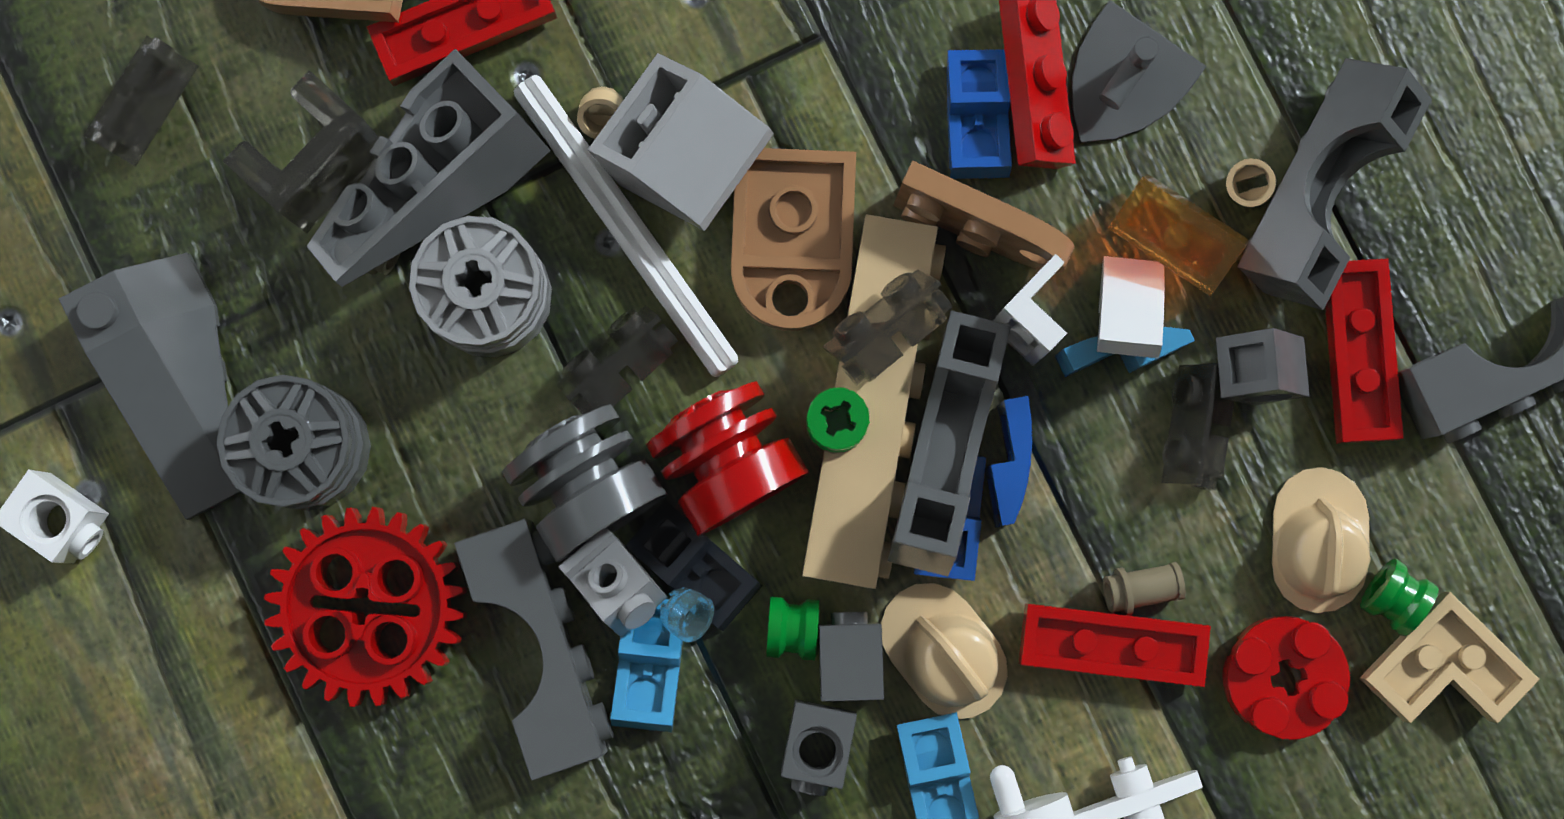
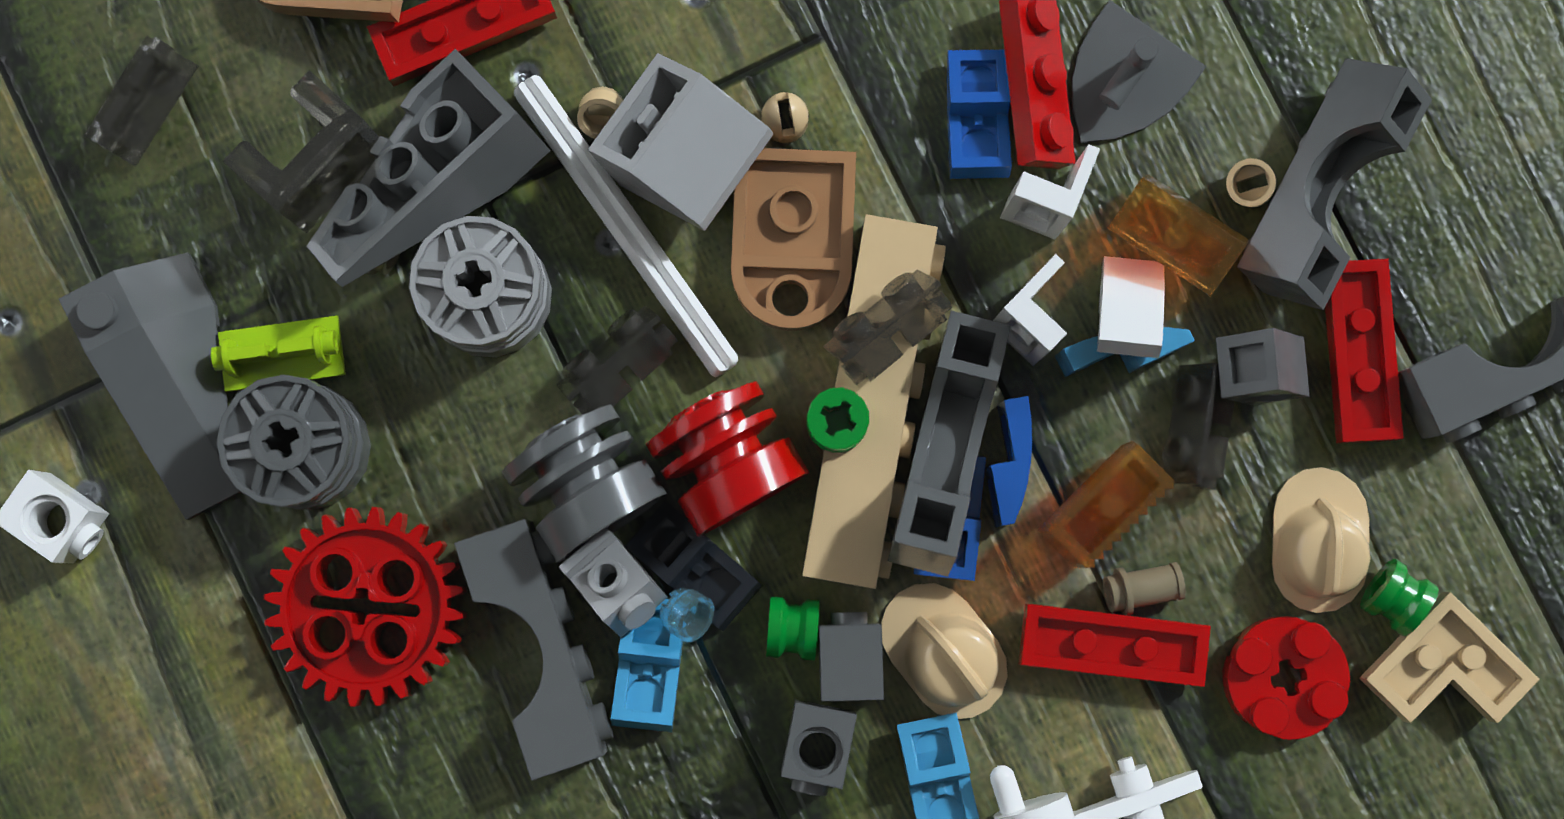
(295, 349): none -> lime hinge
(798, 111): none -> tan hinge
(979, 219): medium nougat plate -> none
(1045, 205): none -> white panel
(1106, 506): none -> clear orange brick

